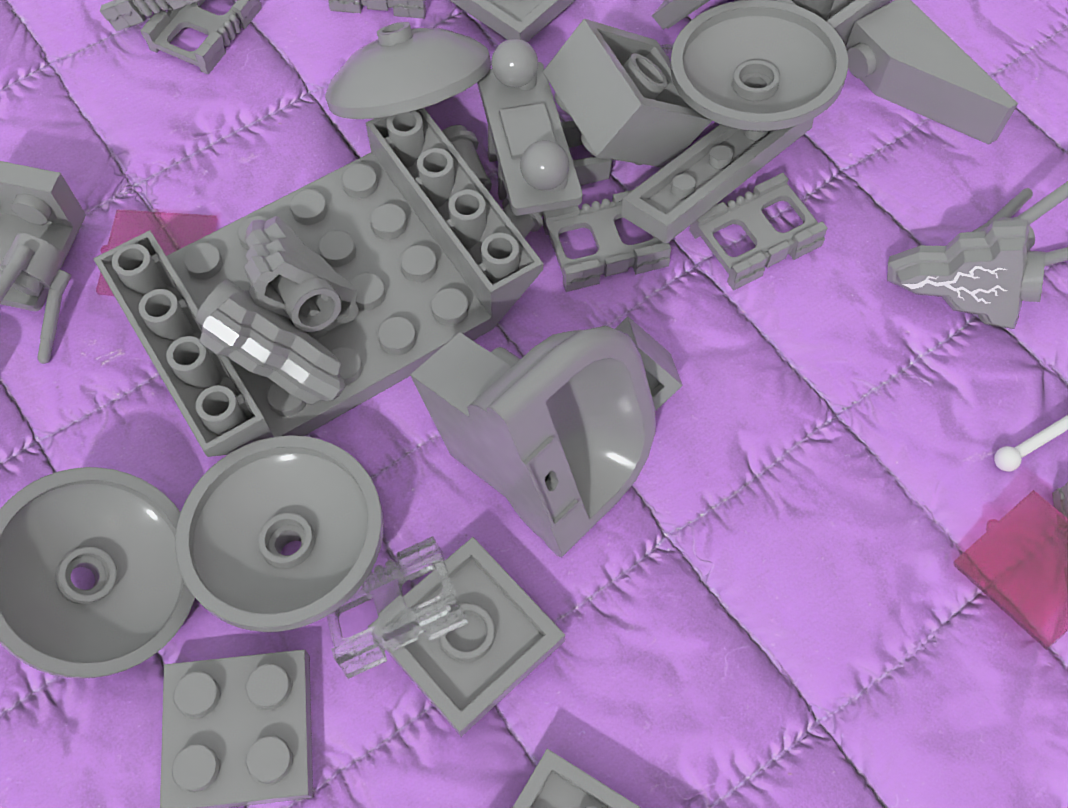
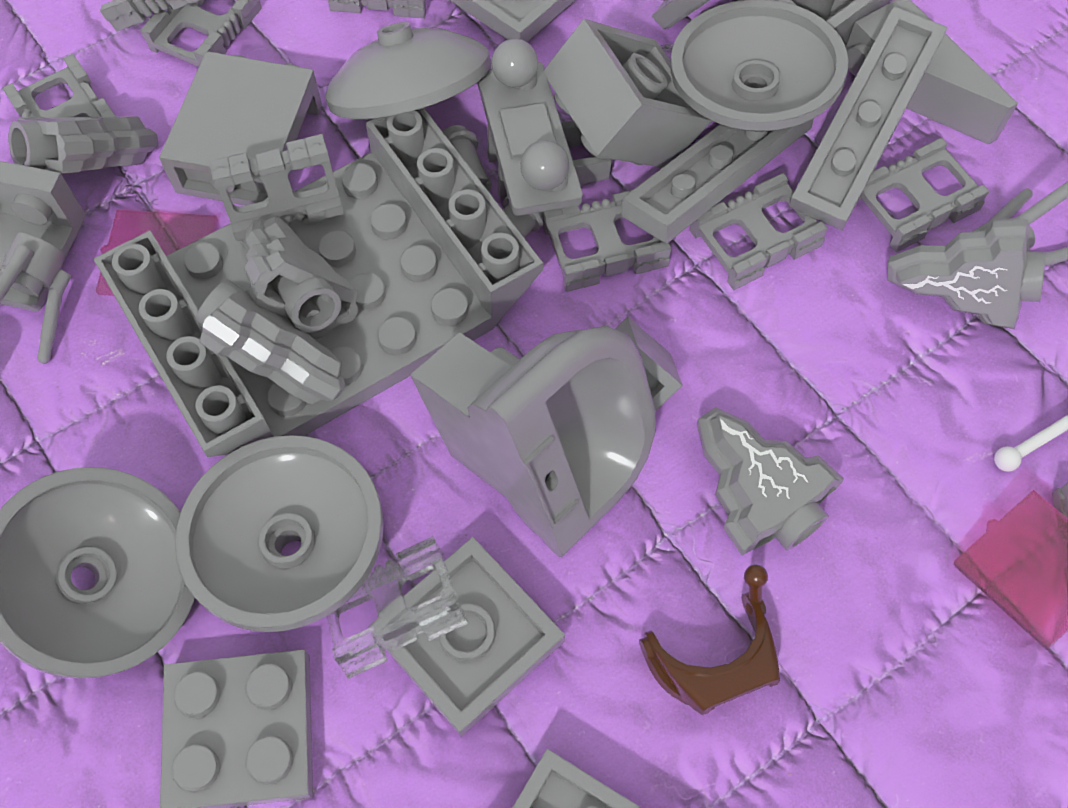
(80, 142): none -> light grey rock
(82, 104): none -> light grey piece
(235, 110): none -> light grey panel
(273, 169): none -> light grey piece
(709, 687): none -> reddish brown helmet
(764, 483): none -> light grey rock
(867, 117): none -> light grey plate
(931, 207): none -> light grey piece

